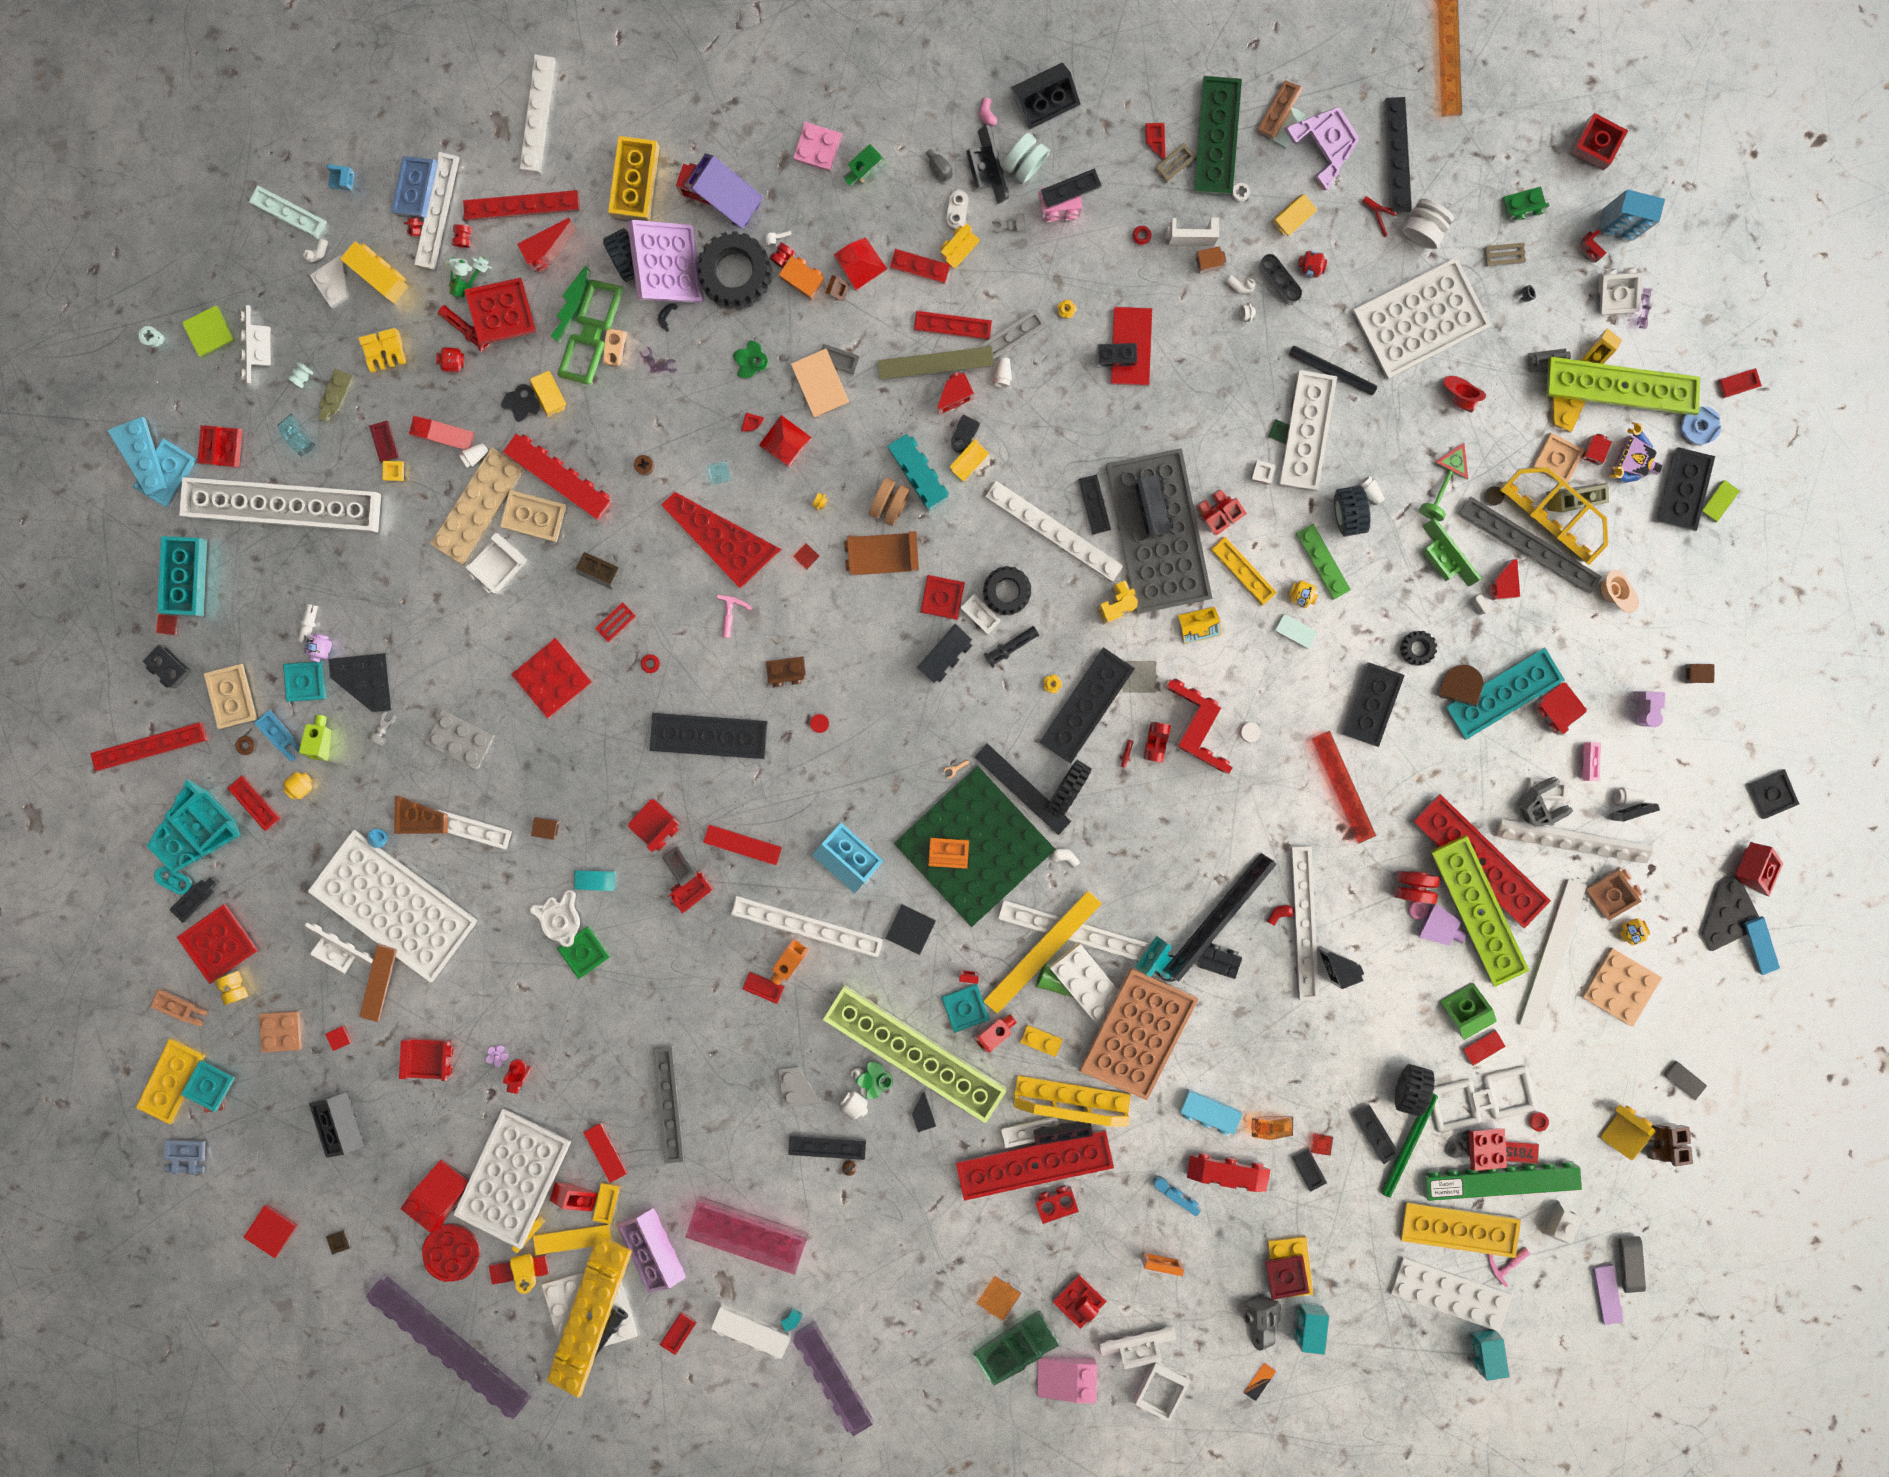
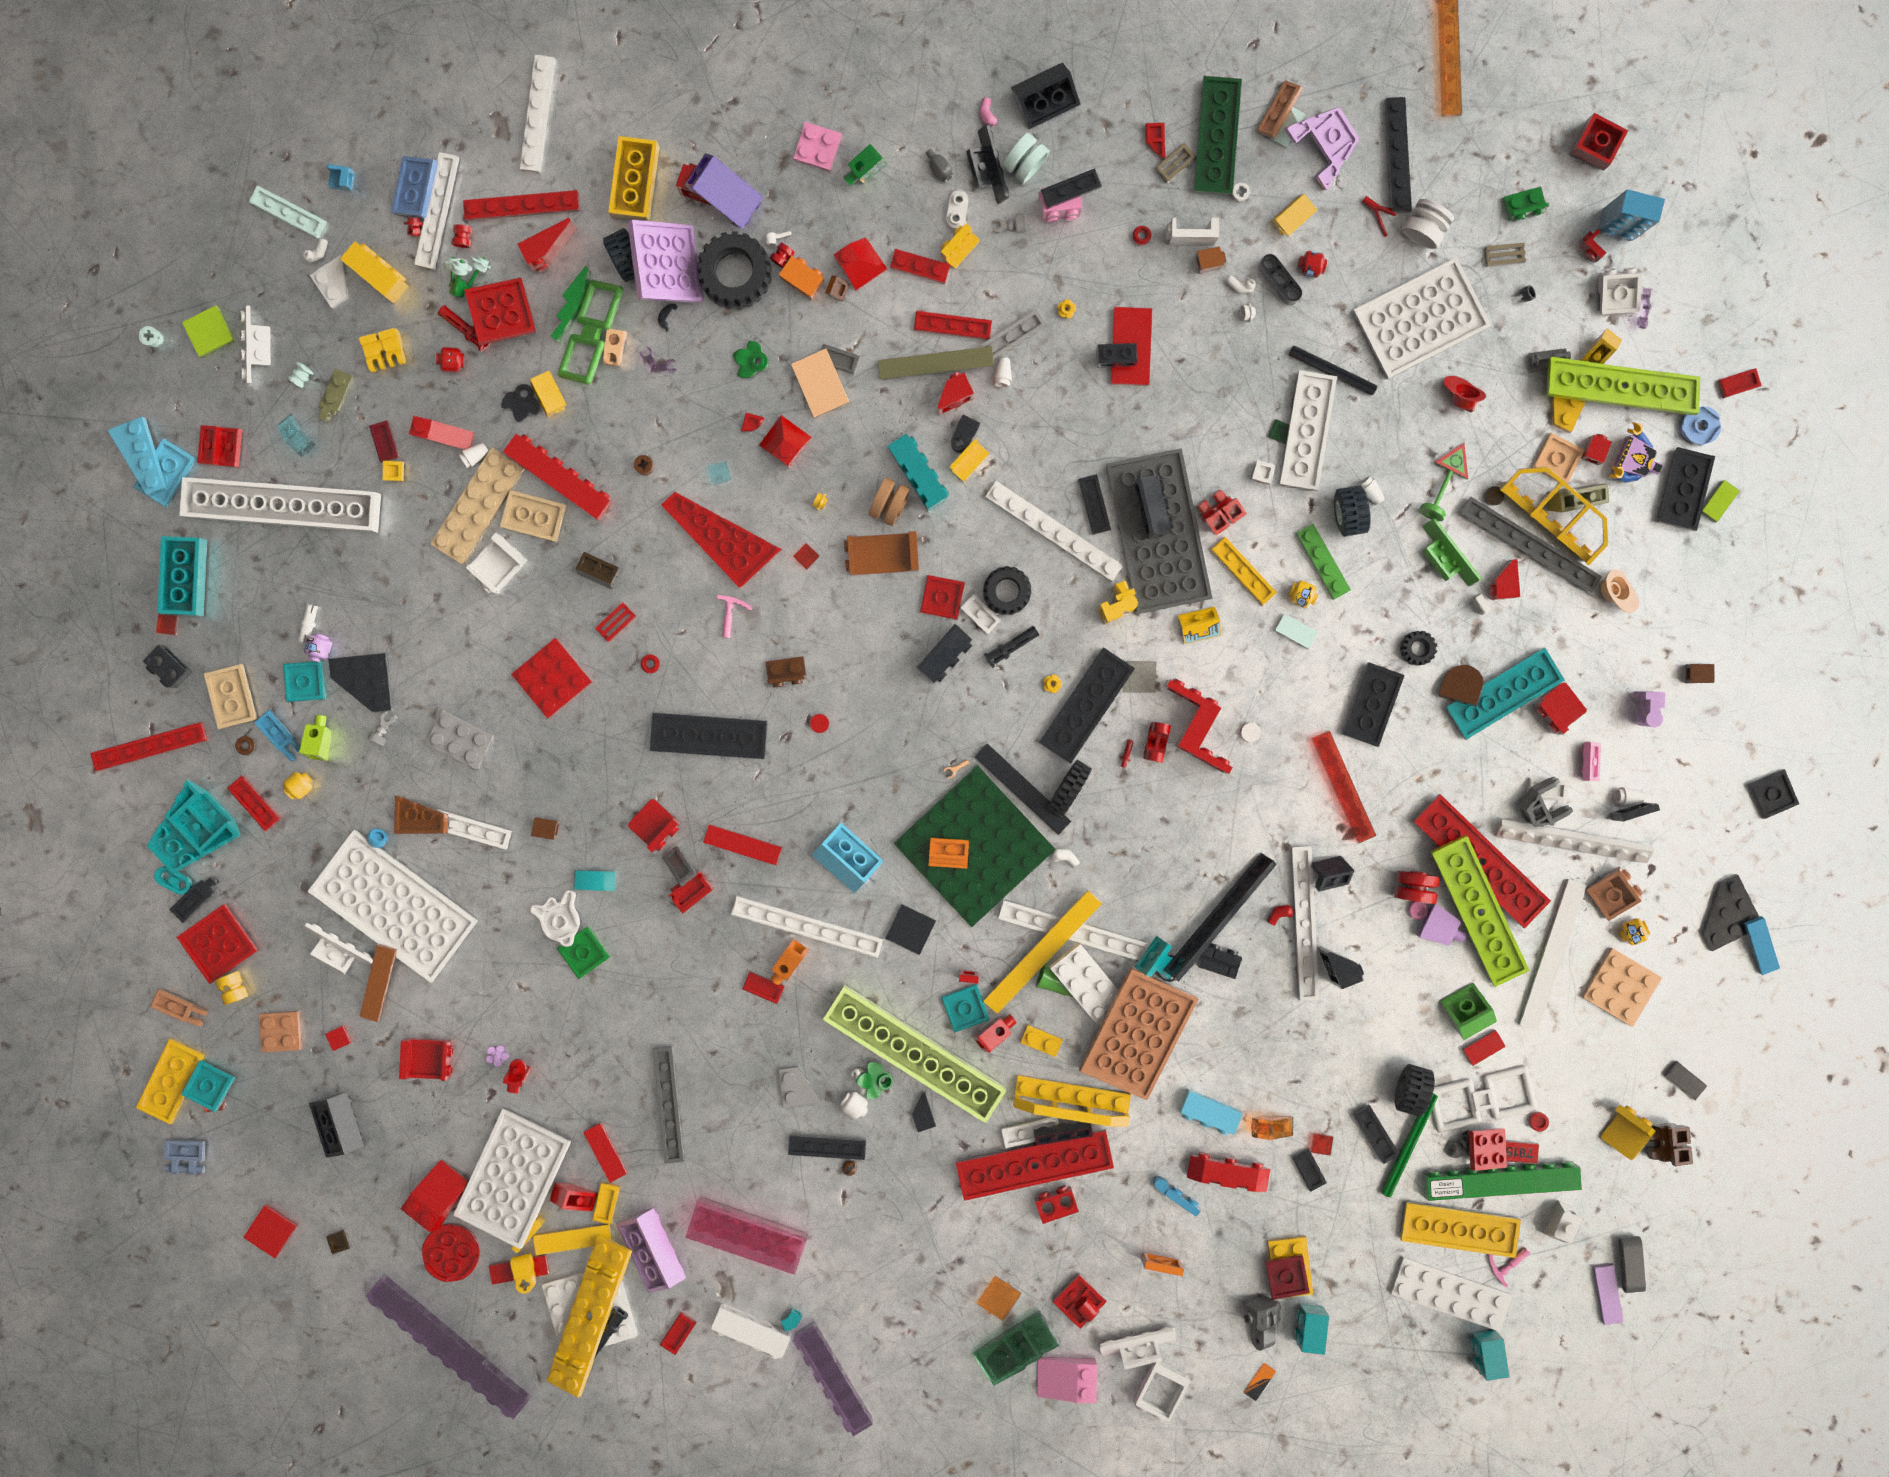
(1332, 873): none -> black panel
(1759, 868): red slope -> none

